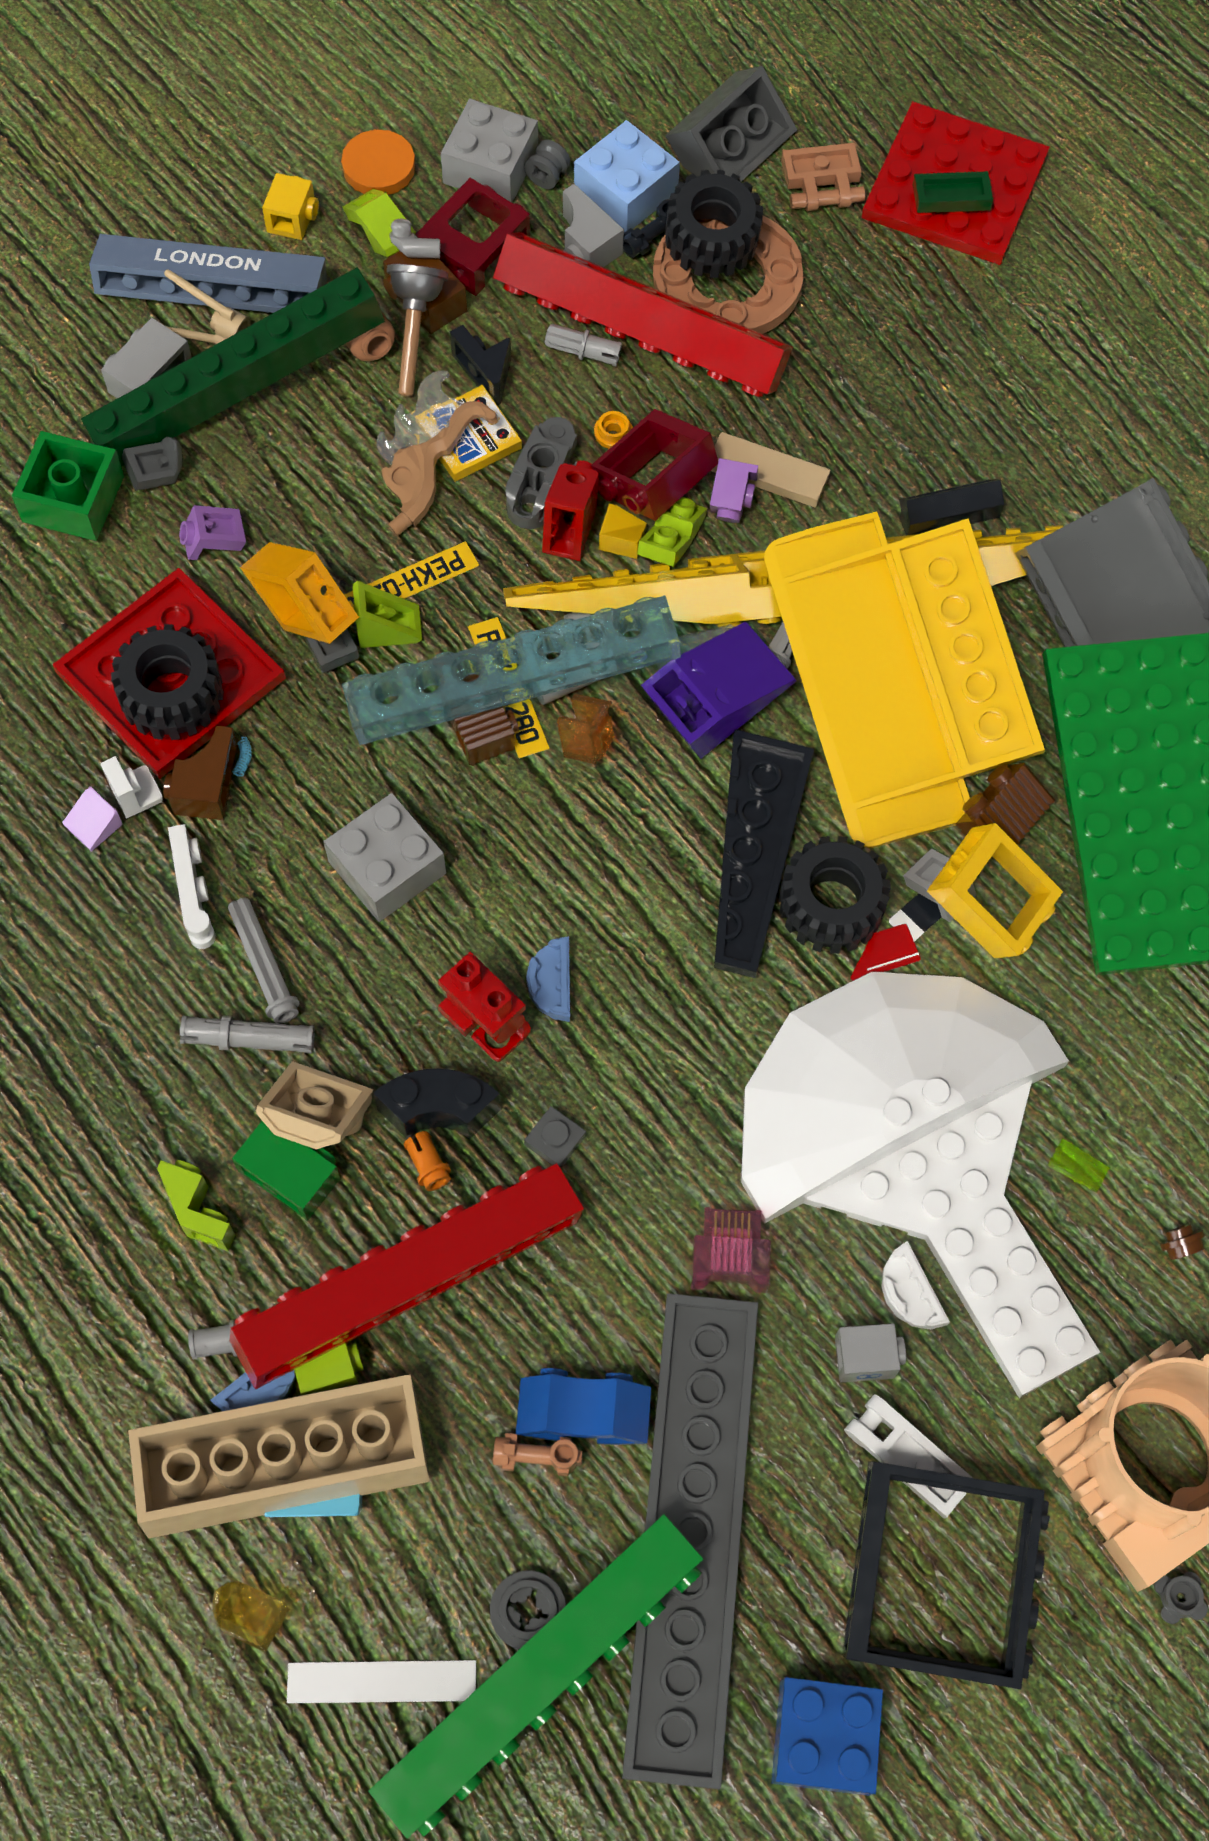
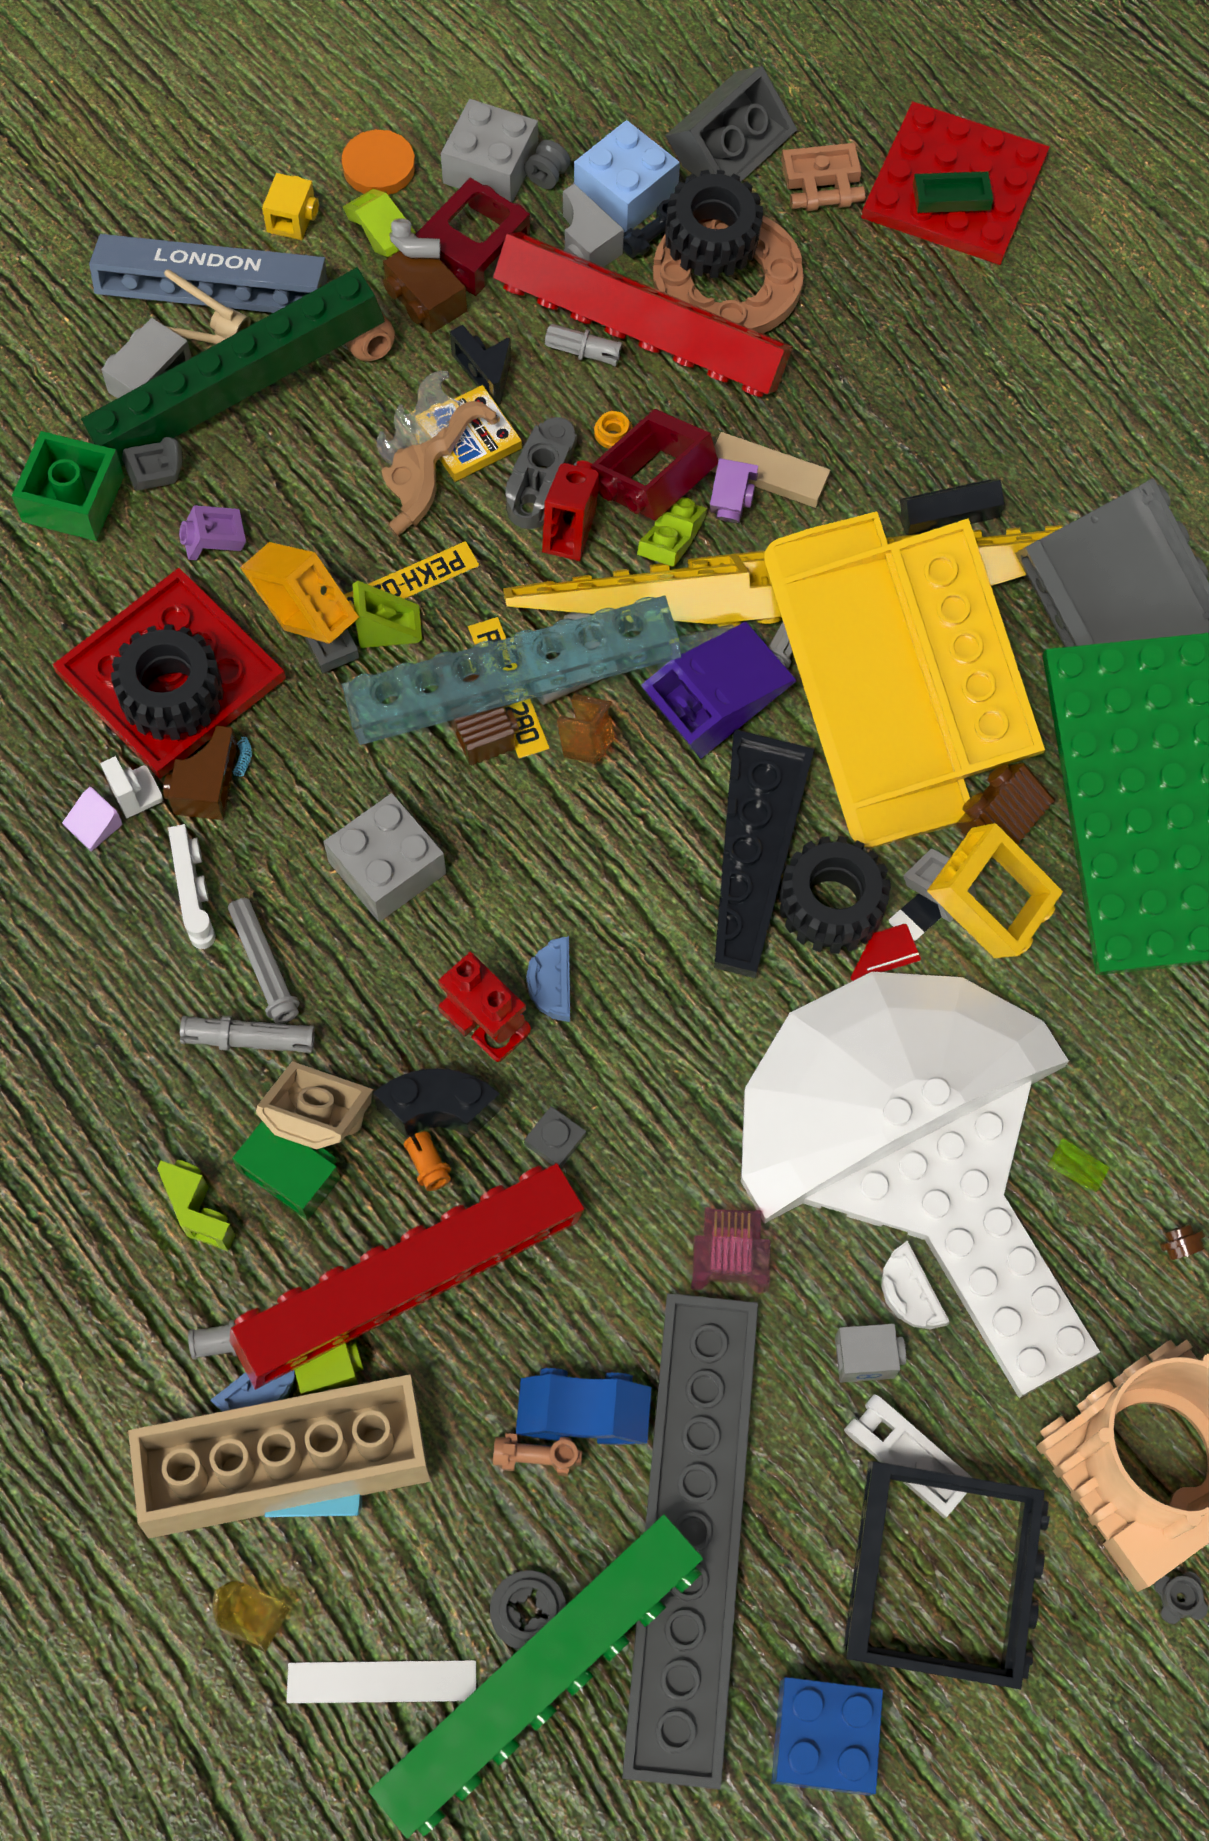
(416, 287): piece -> none
(621, 532): yellow slope -> none

